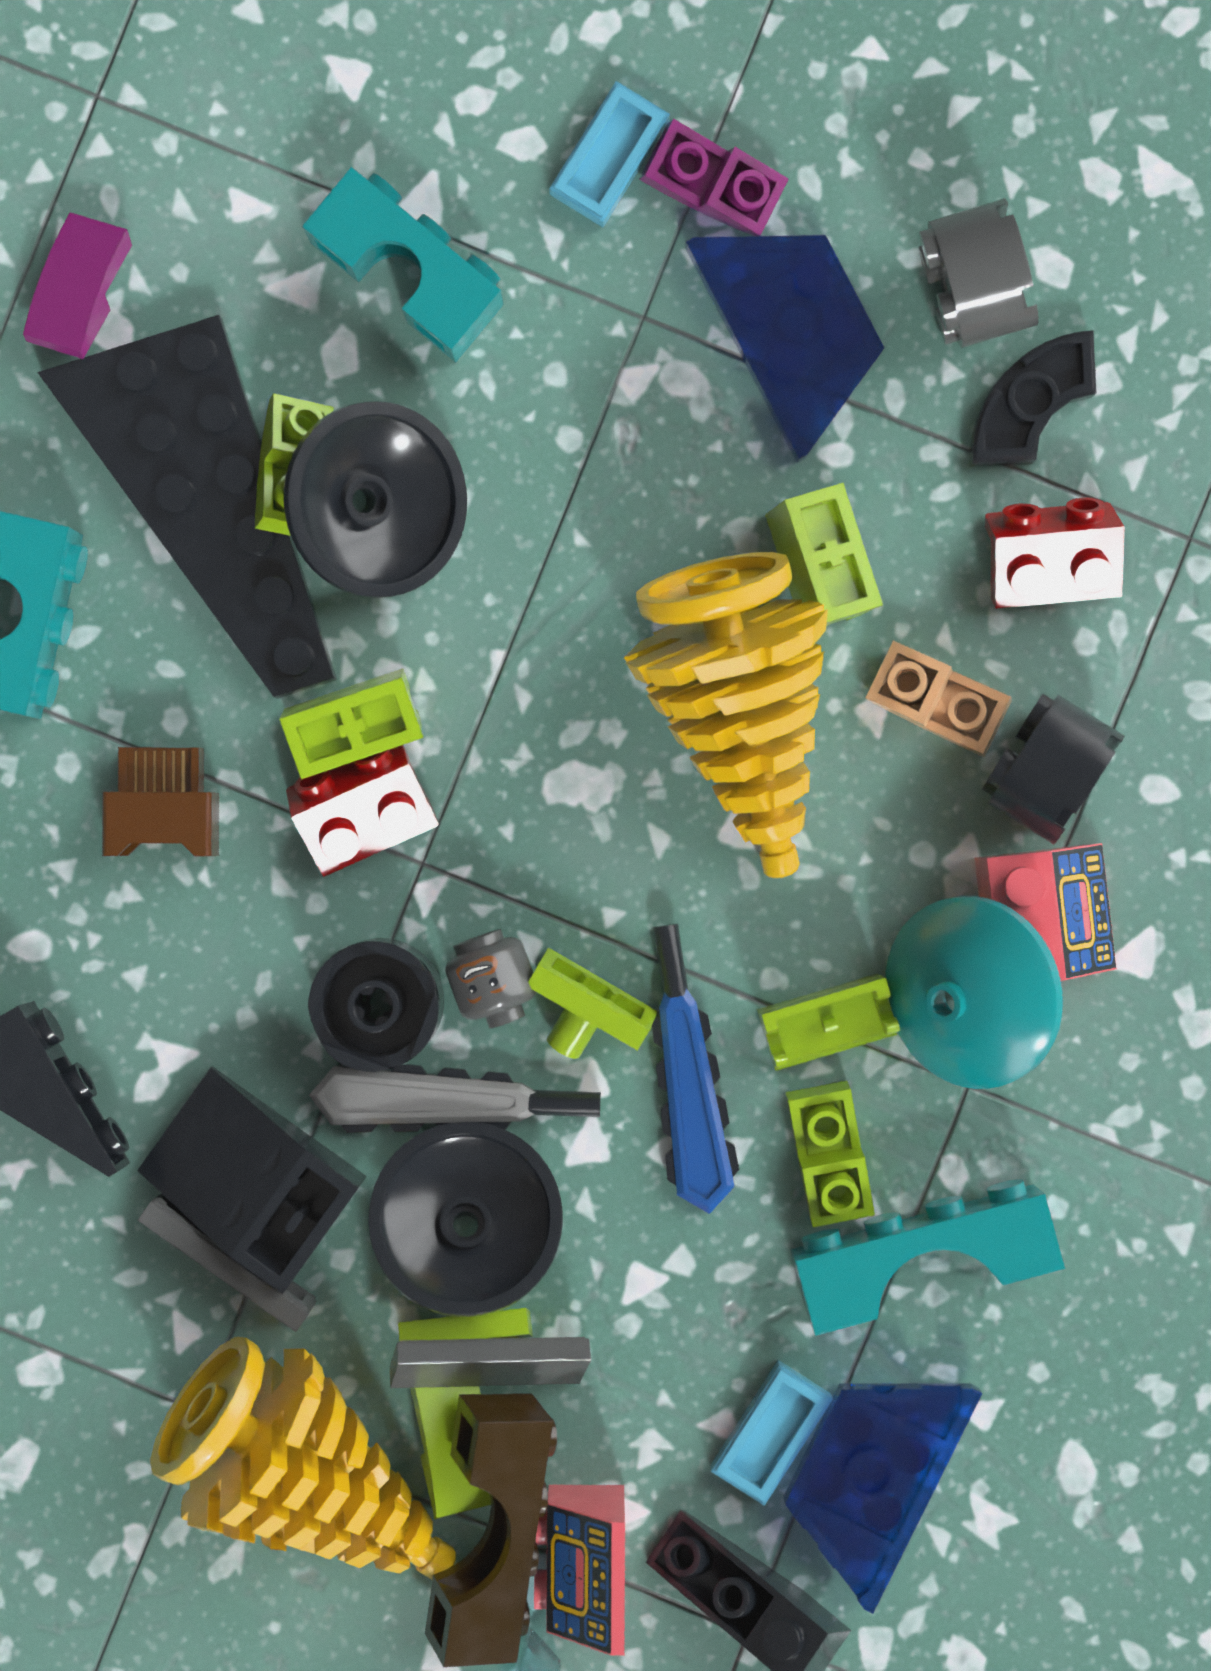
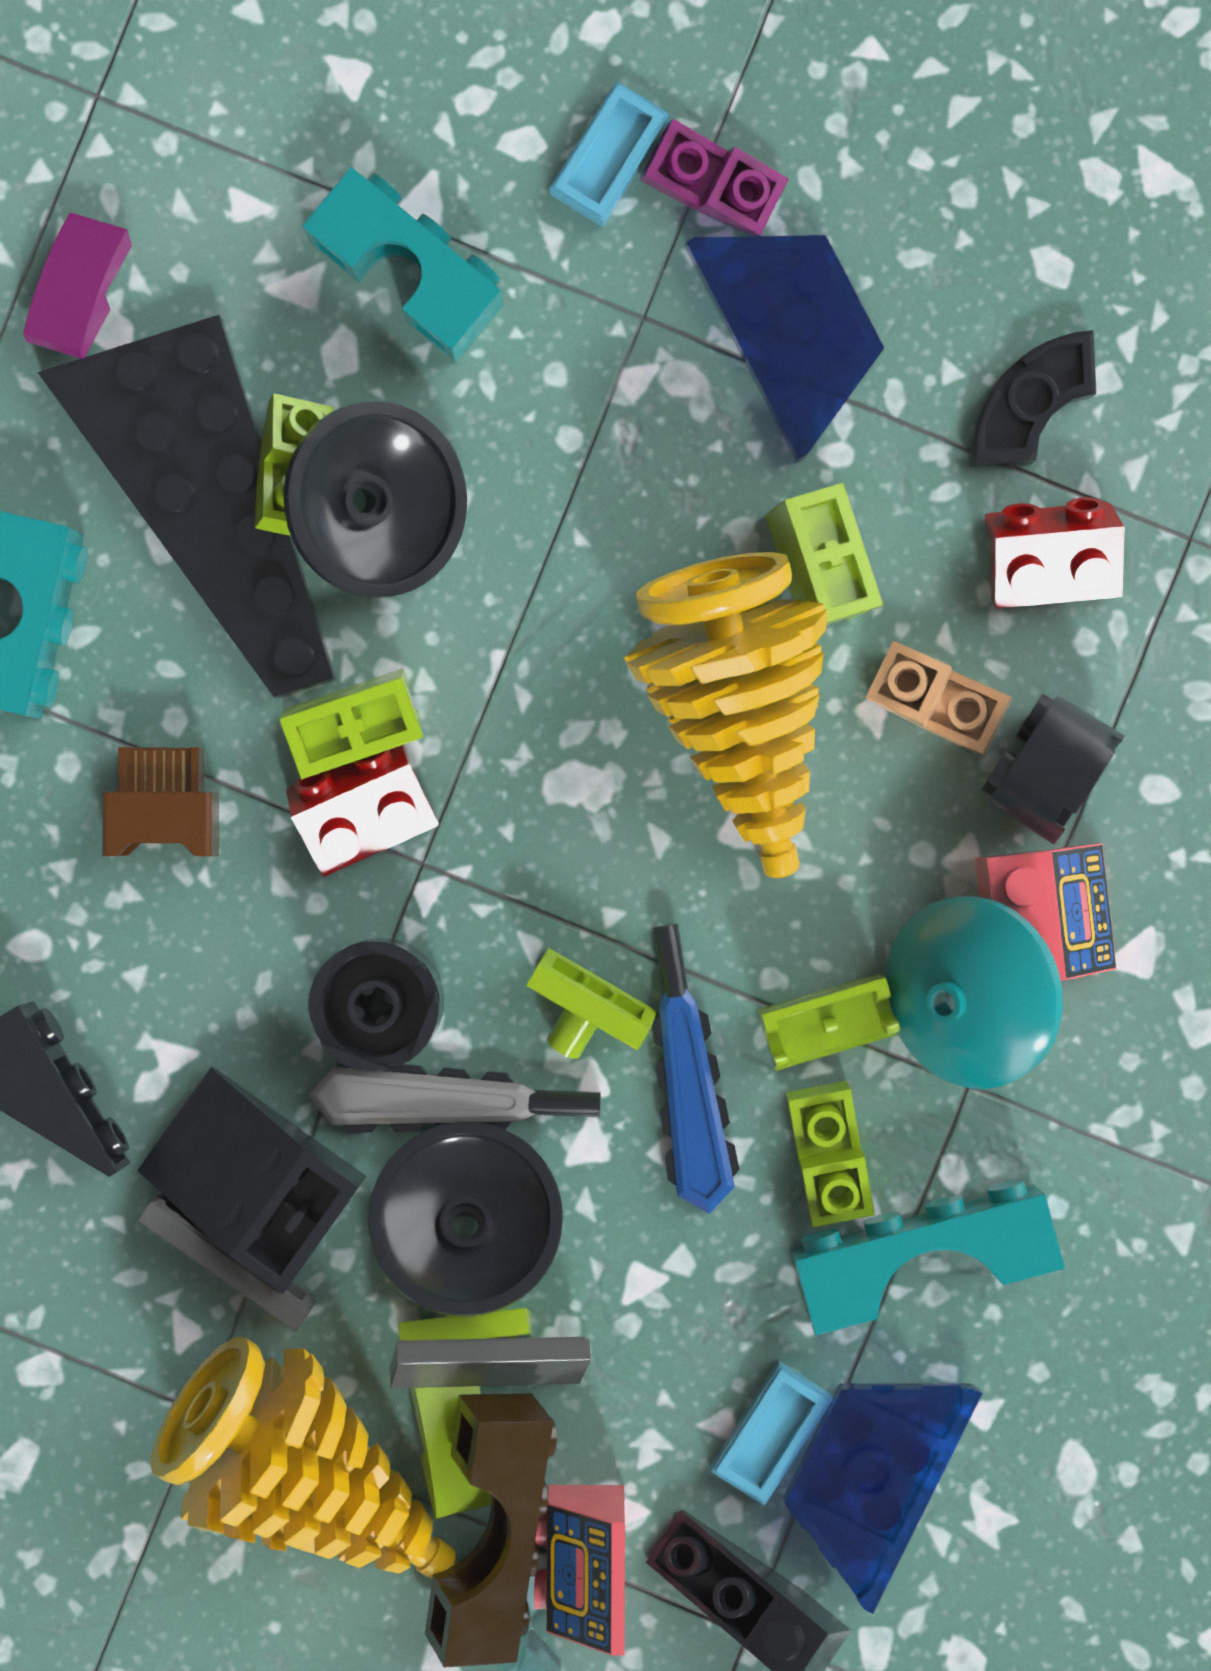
(490, 978): dark grey head -> none
(980, 274): dark grey brick -> none

